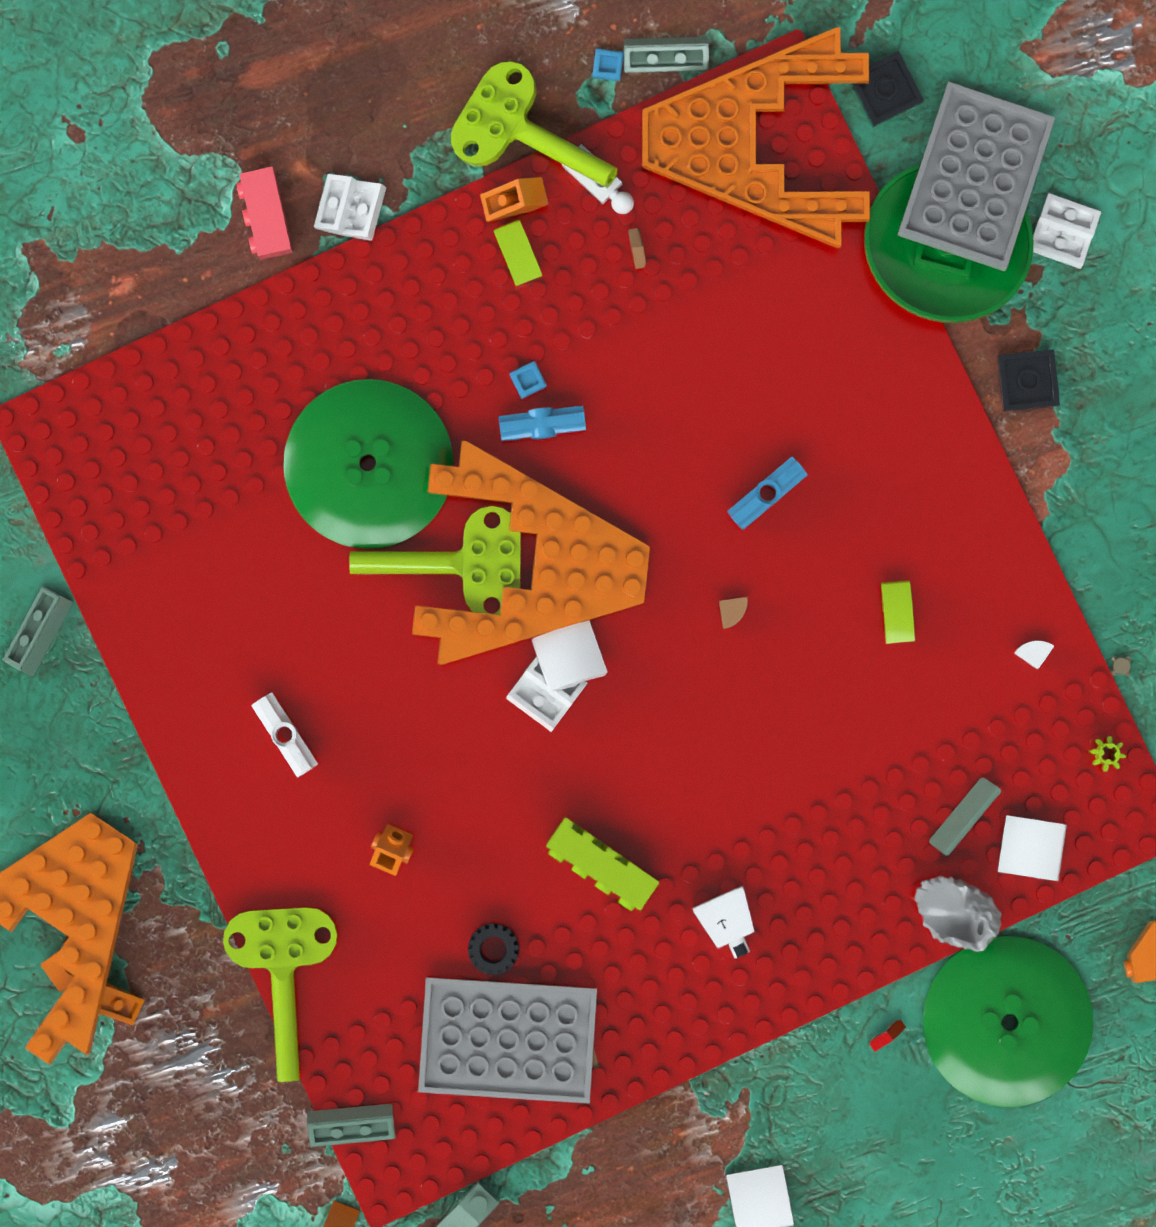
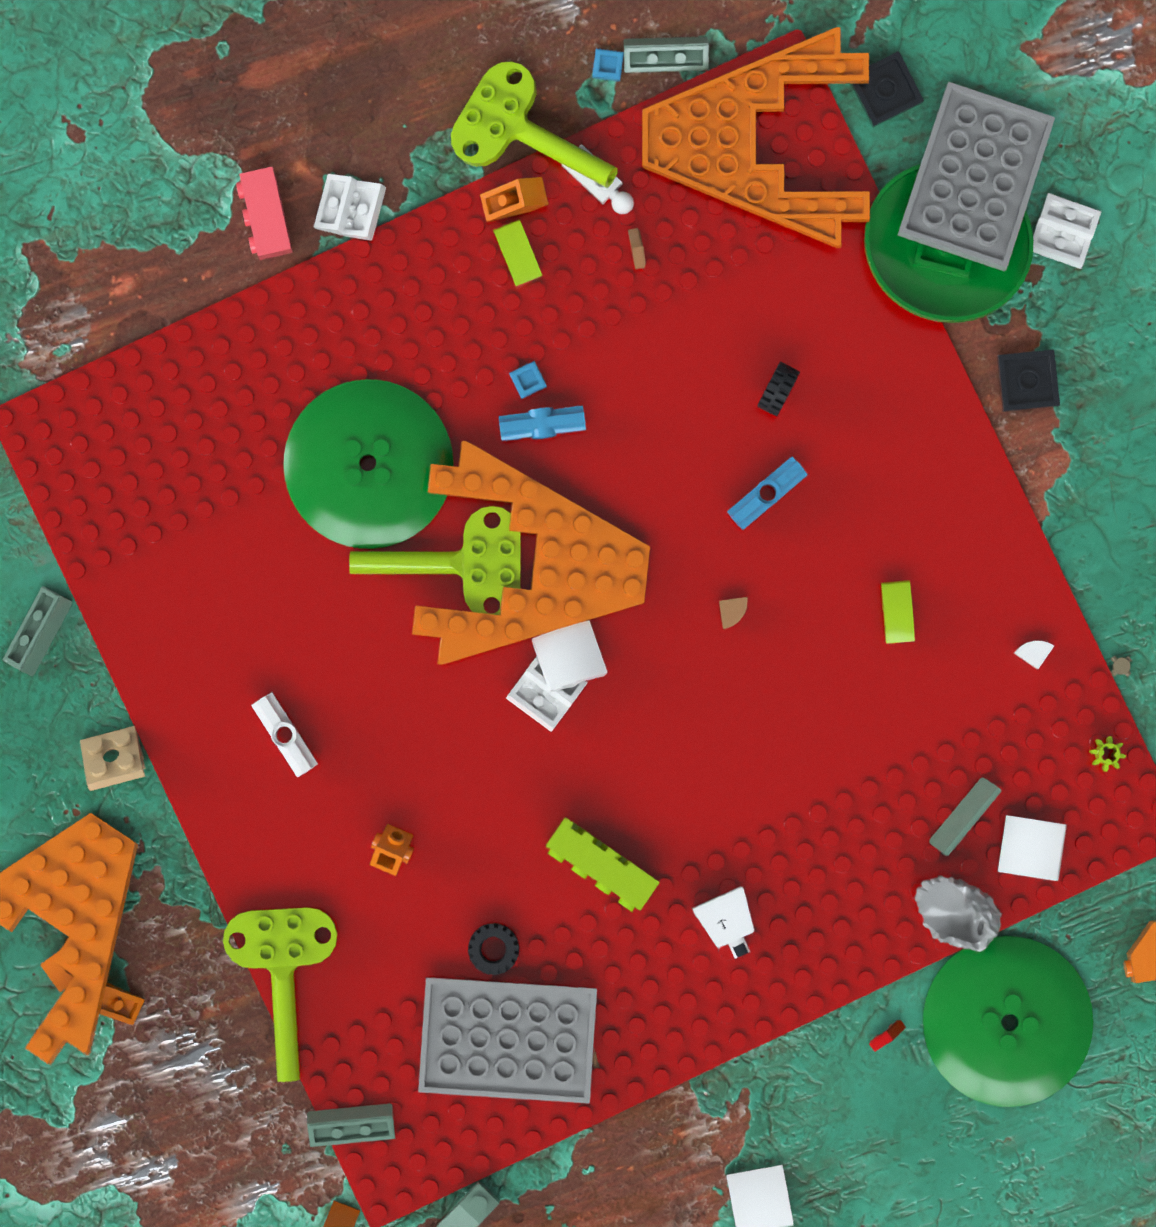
(125, 768): none -> tan piece
(778, 388): none -> black tyre

